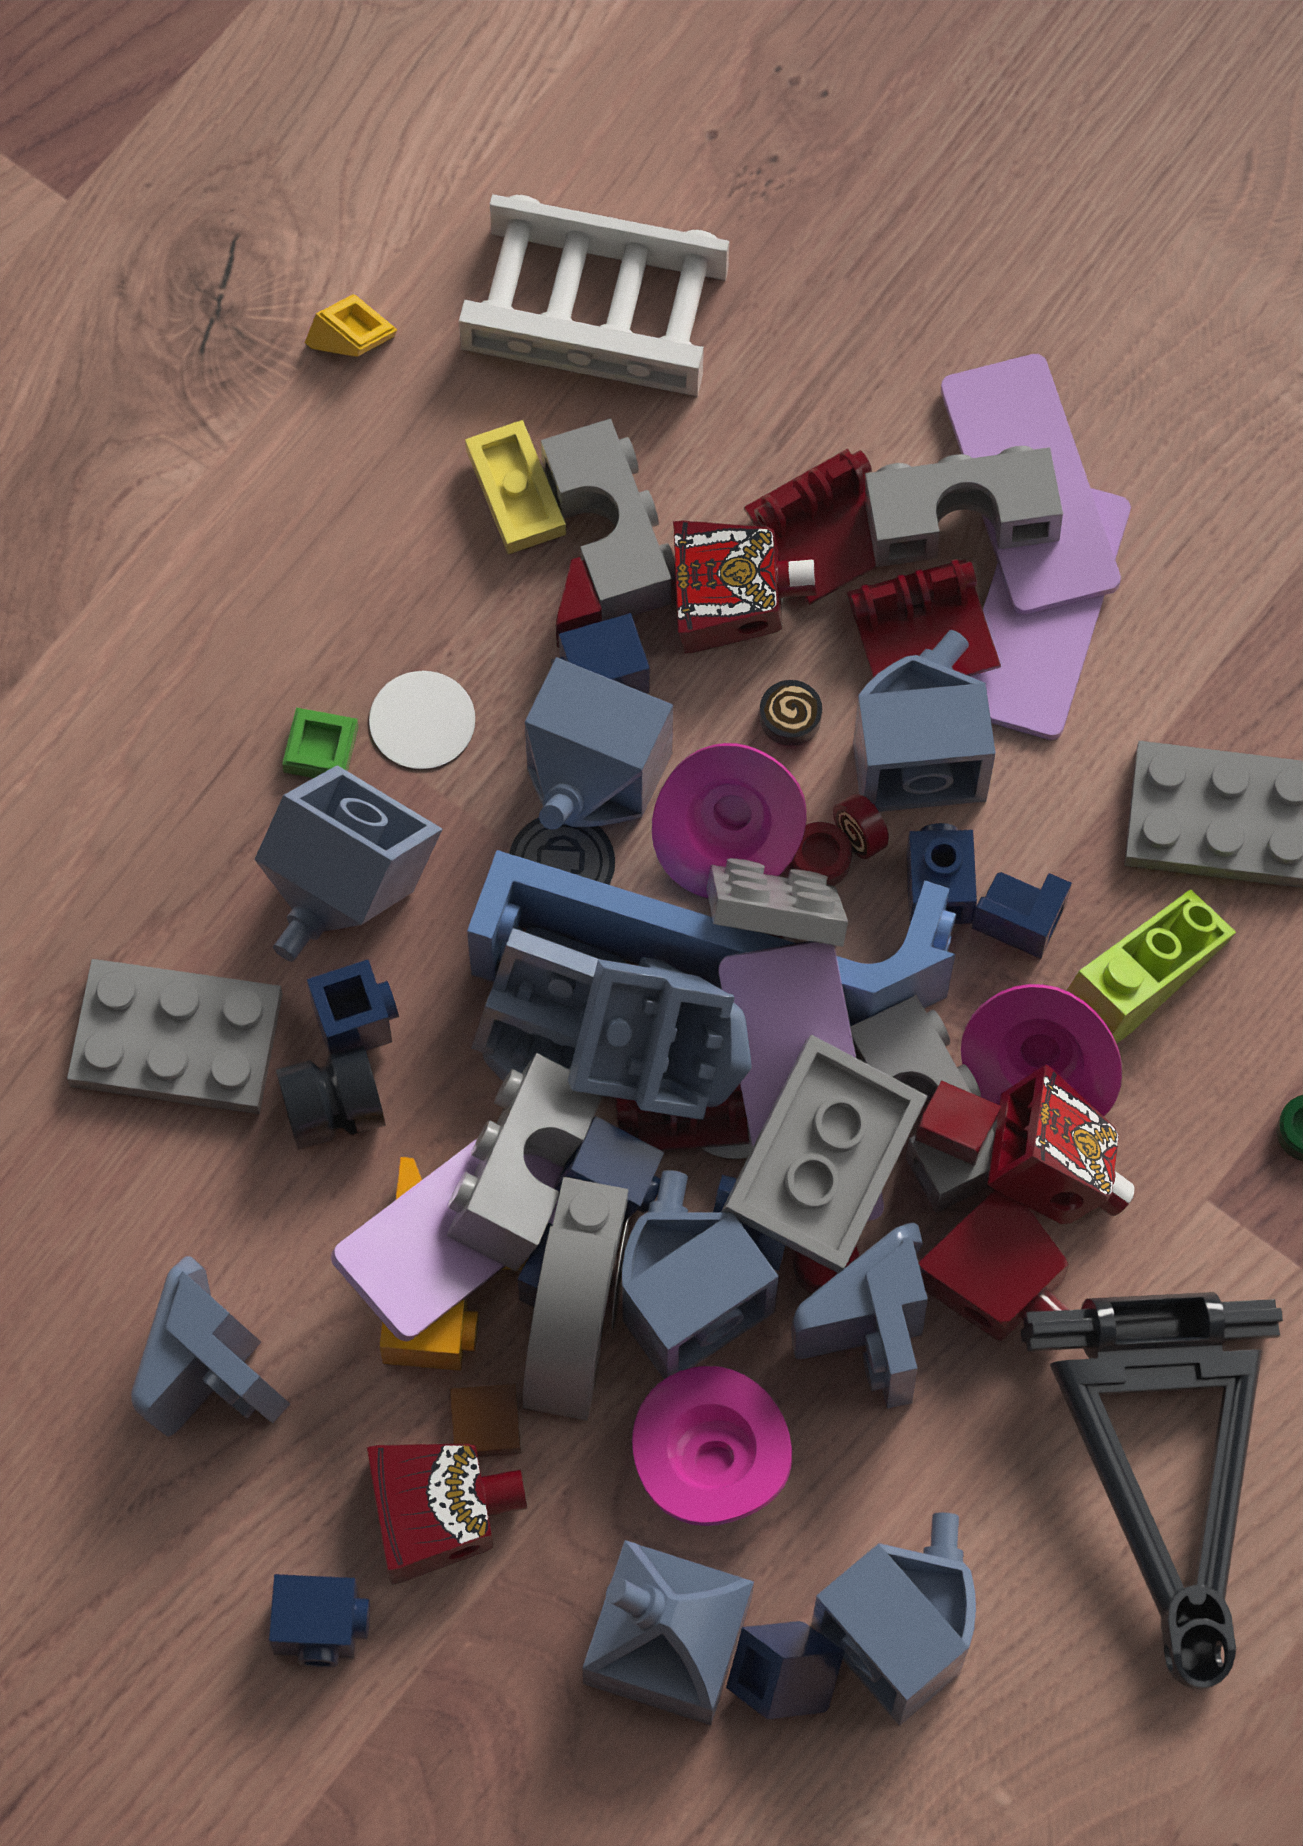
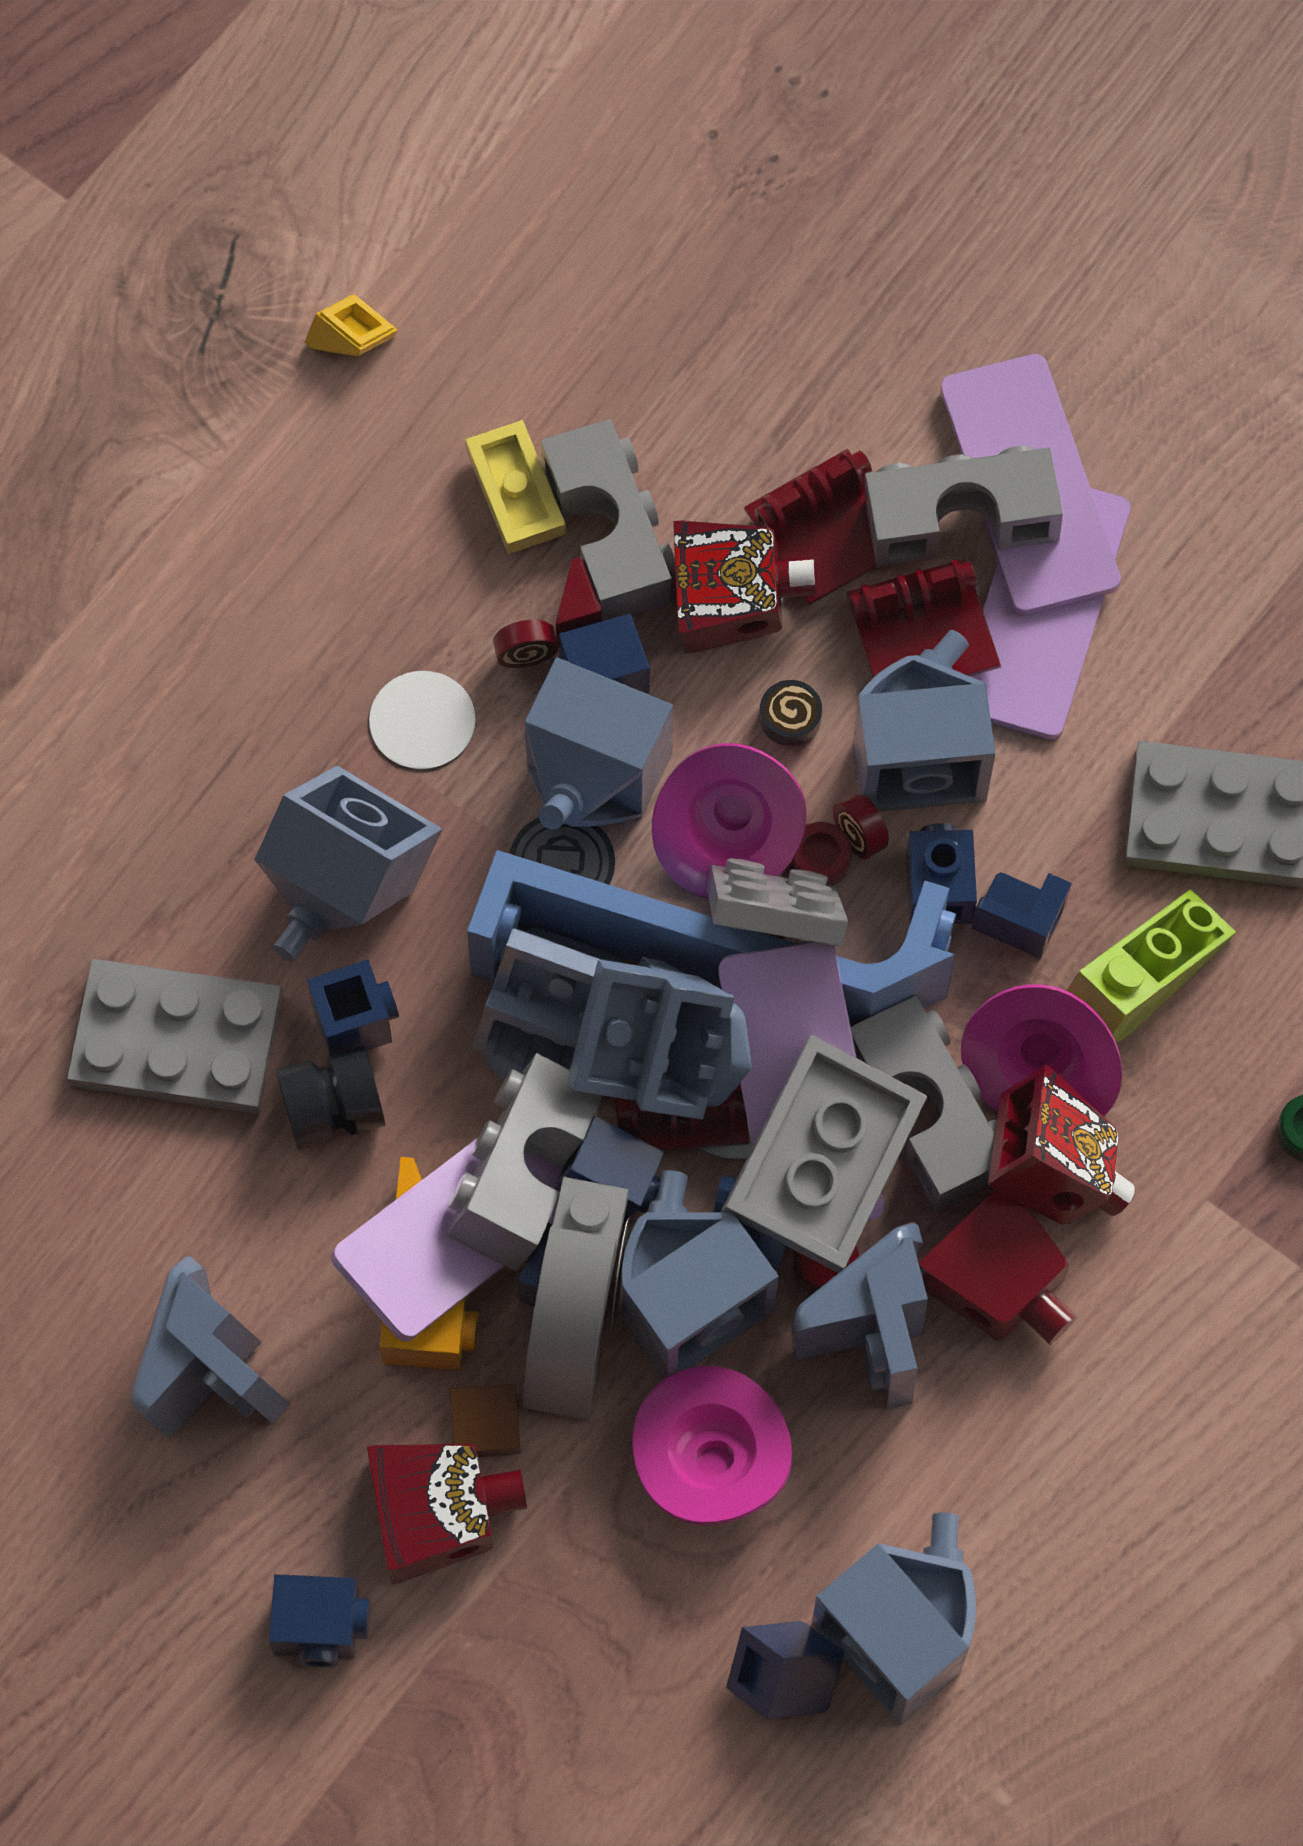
(319, 743): bright green tile -> none
(525, 643): none -> dark red tile
(583, 348): white fence -> none
(667, 1632): sand blue piece -> none
(957, 1122): dark red slope -> none
(1167, 1346): black piece -> none

